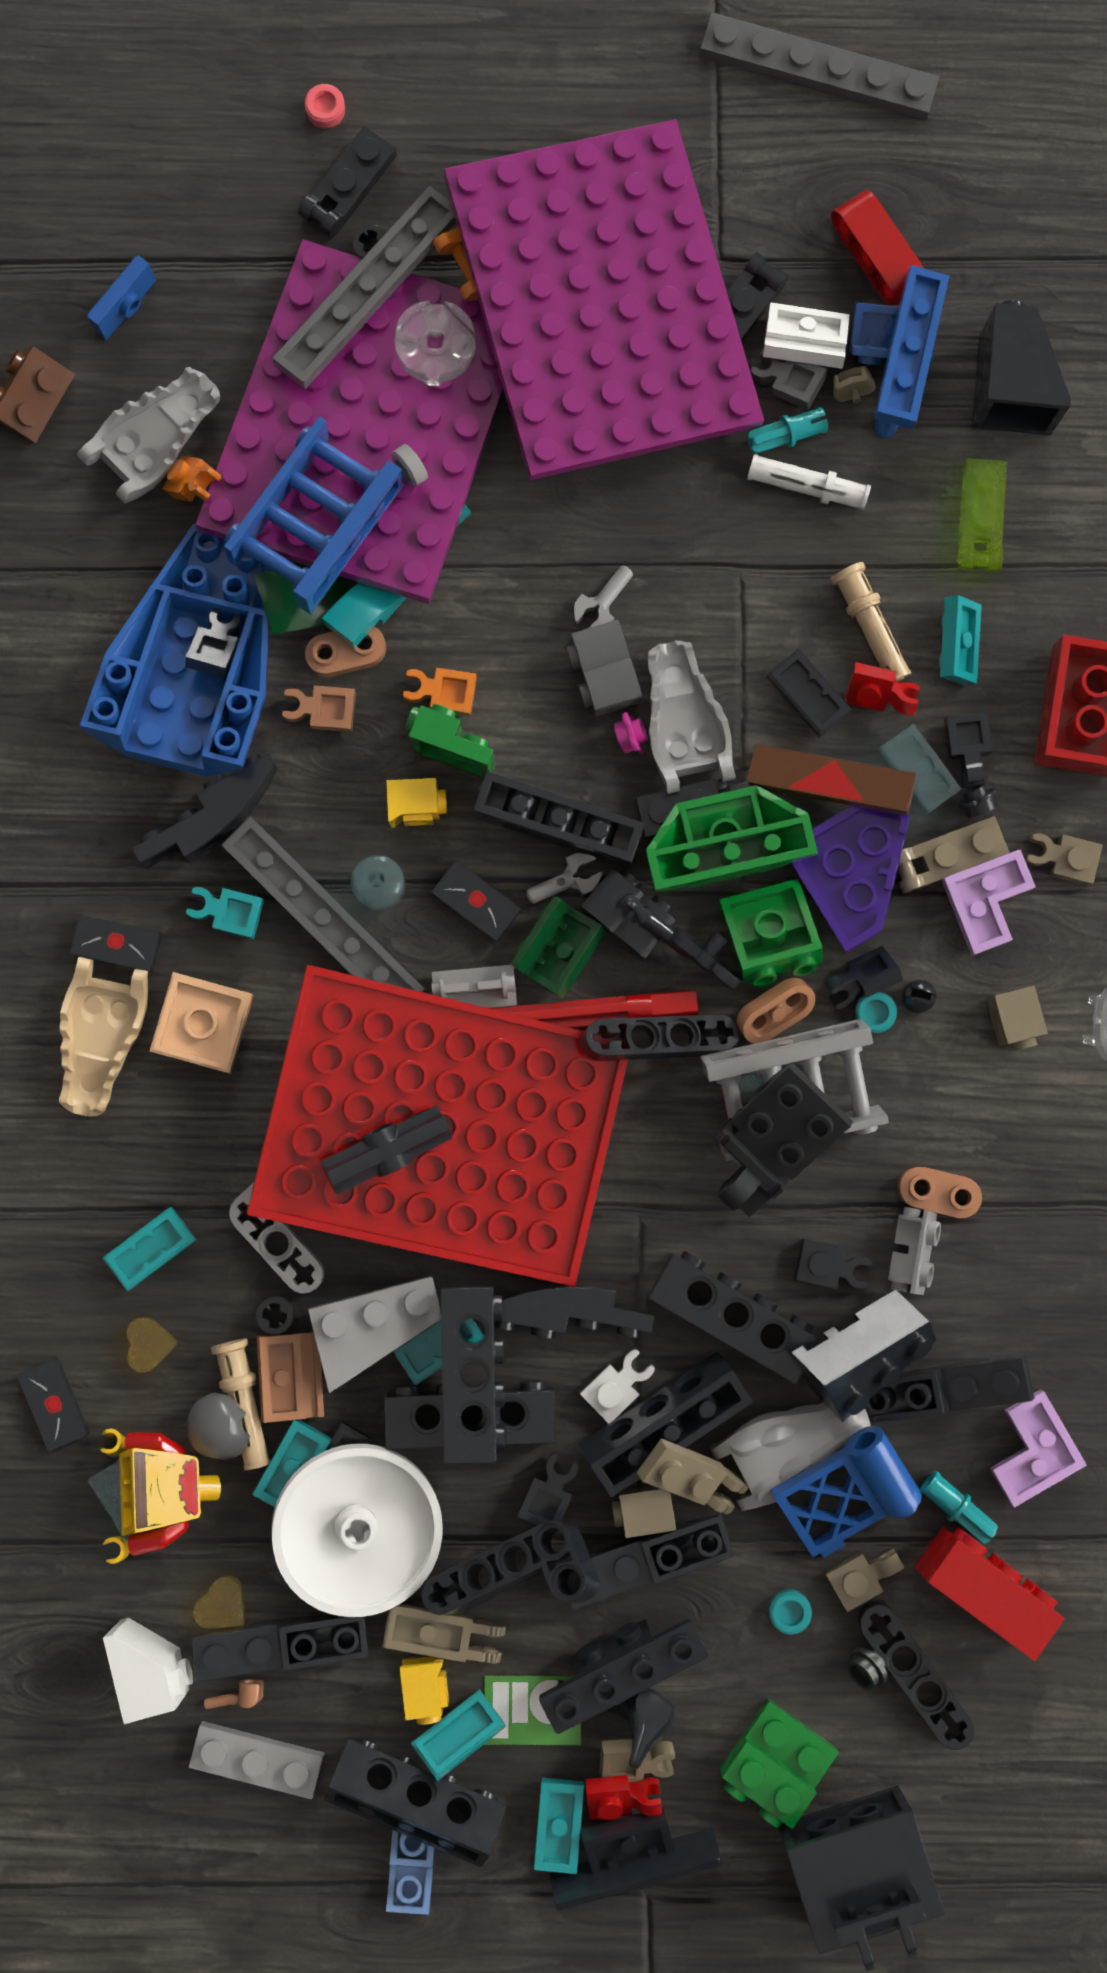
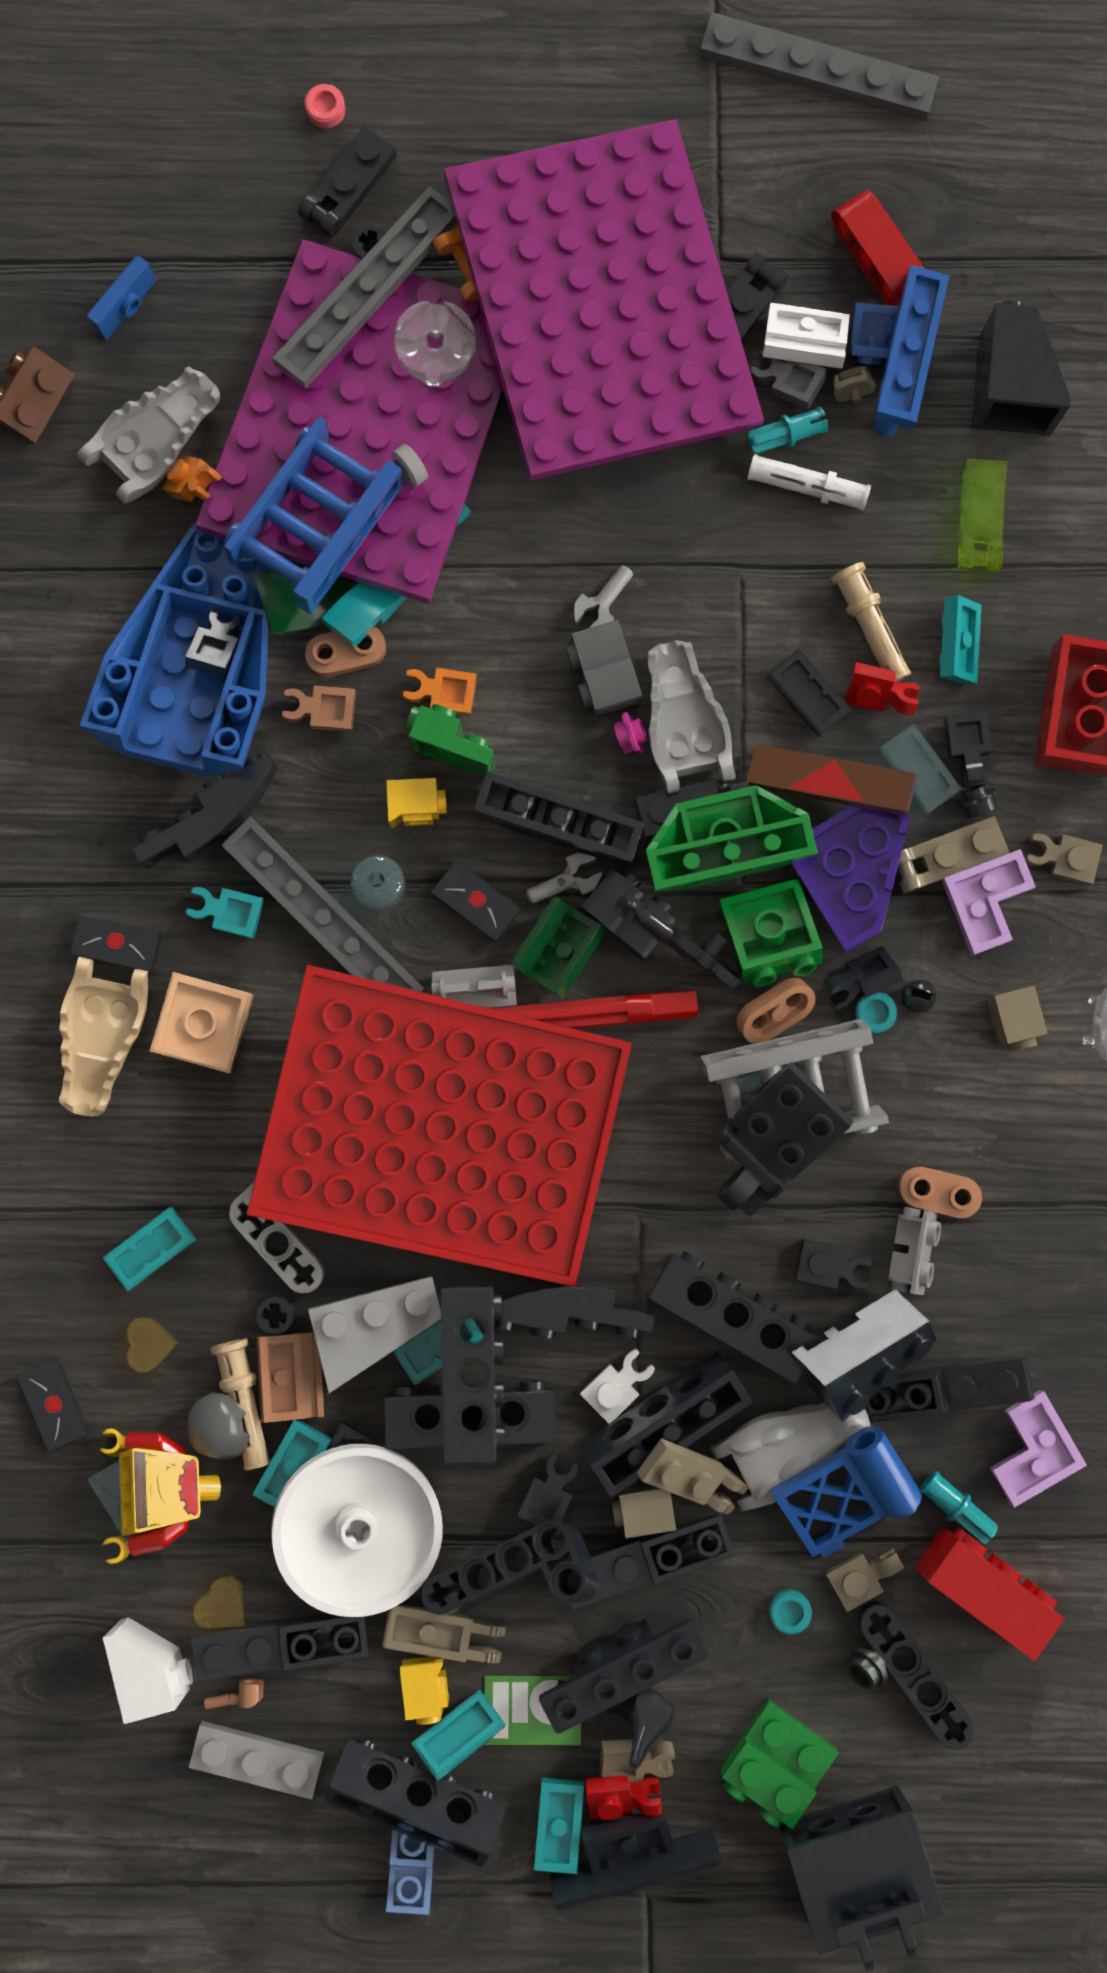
(386, 1149): black piece -> none
(659, 1032): black beam -> none

